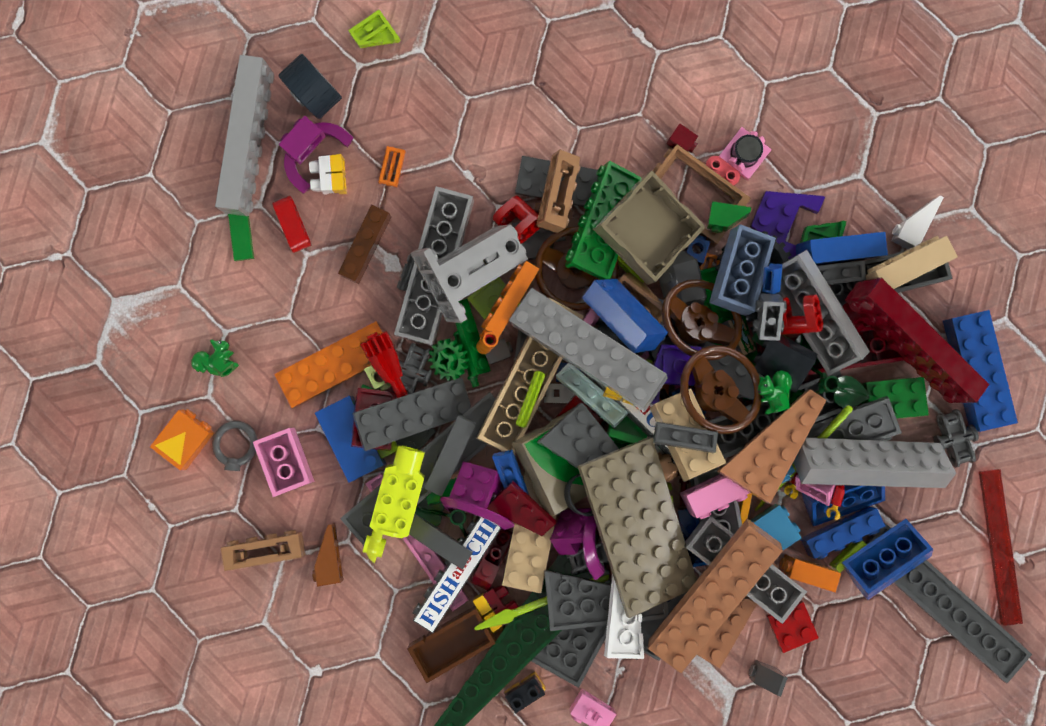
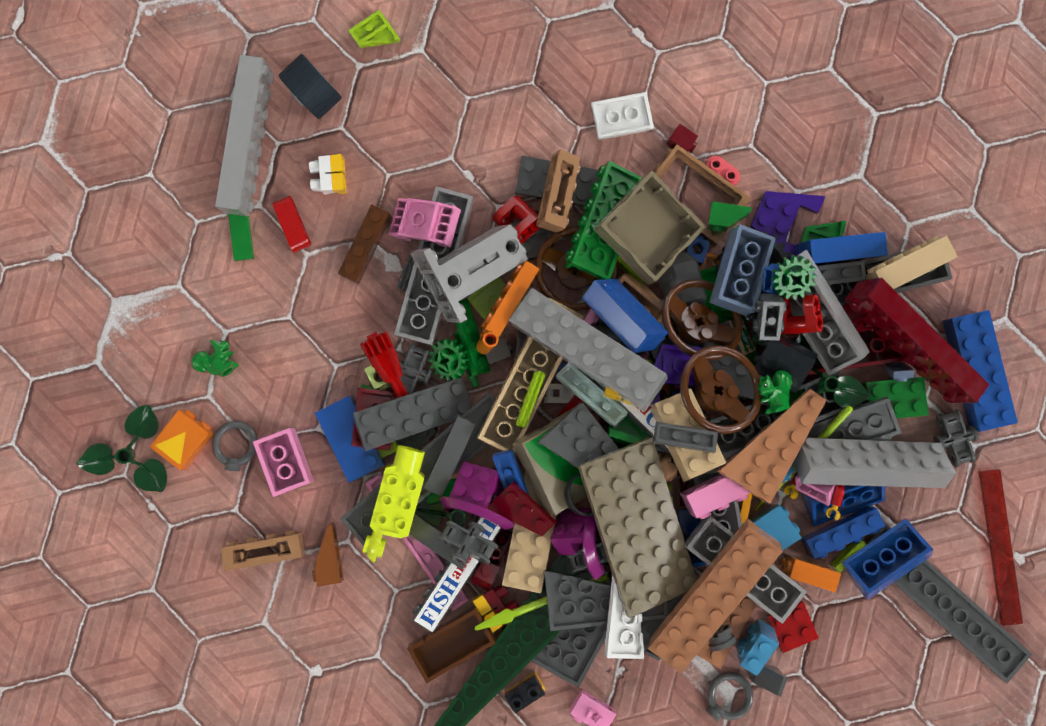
(99, 458): none -> dark green plant
(302, 141): magenta piece -> none
(326, 367): orange plate -> none
(388, 182): orange tile -> none
(424, 221): none -> bright pink plate
(467, 542): none -> dark grey axle
(622, 116): none -> white tile
(715, 710): none -> dark grey piece
(722, 638): none -> dark grey wheel
(746, 151): piece -> none
(757, 646): none -> dark azure brick
(800, 269): none -> green gear
(899, 371): none -> sand blue plate
(913, 229): white slope -> none

